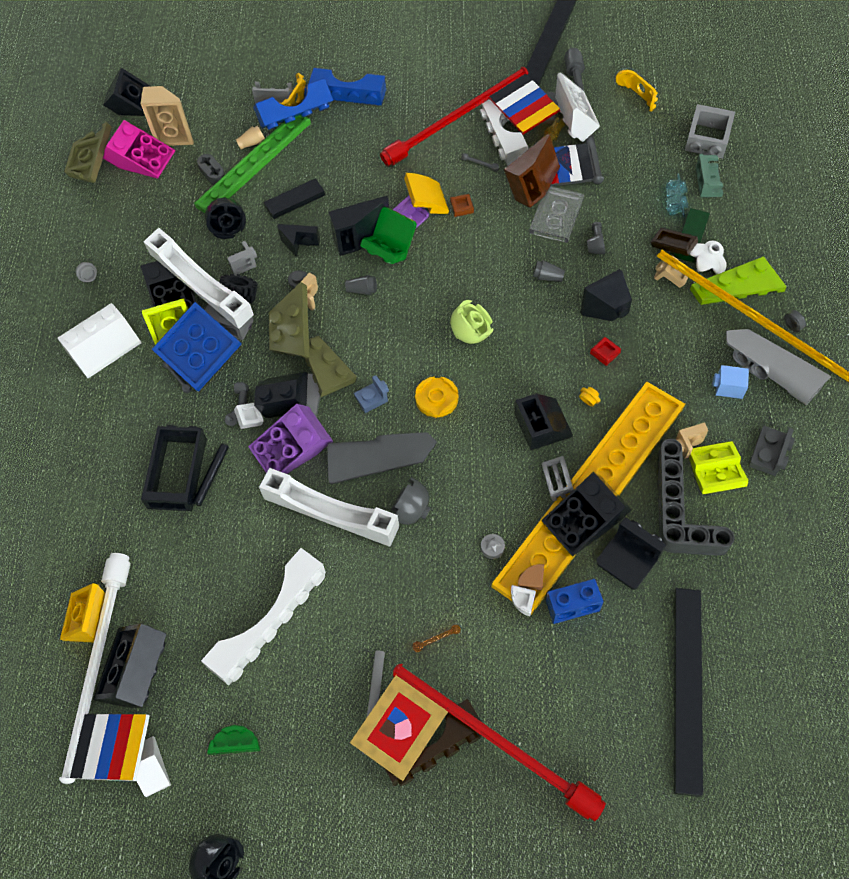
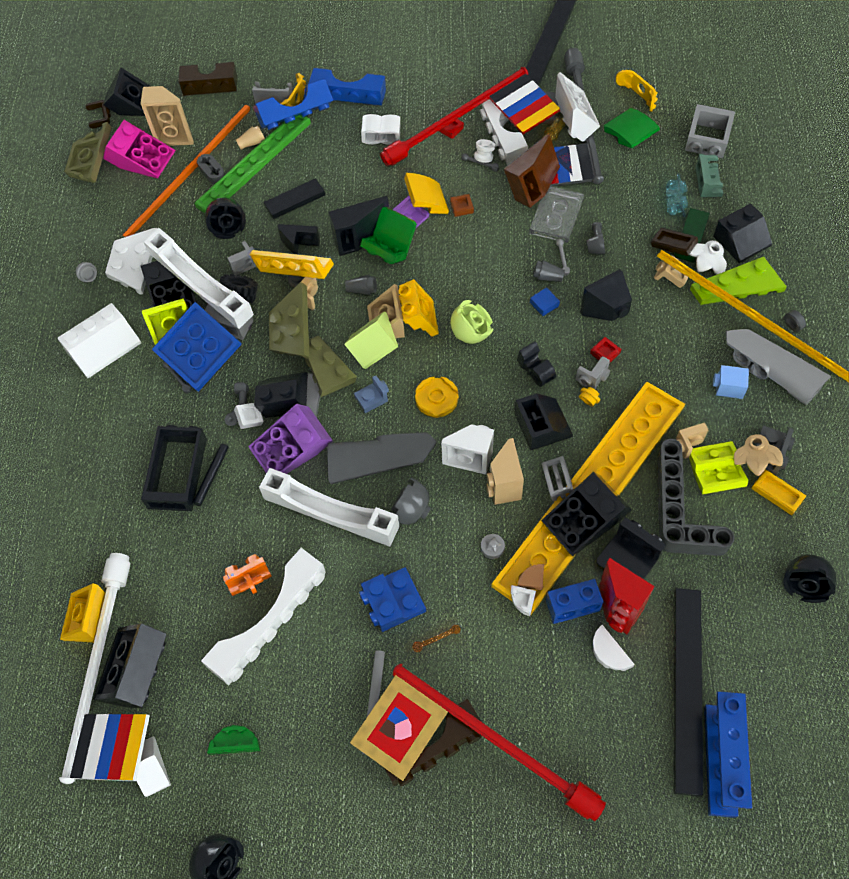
(106, 113): none -> dark brown piece
(126, 260): none -> white wing
(186, 172): none -> orange piece
(219, 81): none -> dark brown arch
(247, 576): none -> orange hips
(292, 264): none -> yellow fence
(372, 341): none -> yellowish green slope
(380, 129): none -> white brick
(390, 303): none -> tan slope
(392, 599): none -> blue plate
(418, 308): none -> yellow plate
(452, 129): none -> red tile
(469, 448): none -> white slope
(484, 150): none -> white wheel
(505, 475): none -> tan slope
(540, 370): none -> black leg
(544, 301): none -> blue tile
(559, 243): none -> light grey hinge
(594, 377): none -> light grey bracket
(609, 652): none -> white tile
(623, 596): none -> red slope
(631, 127): none -> green slope
(727, 755): none -> blue fence
(743, 233): none -> black slope
(758, 456): none -> tan plate
(778, 492): none -> yellow tile
(811, 578): none -> black cylinder

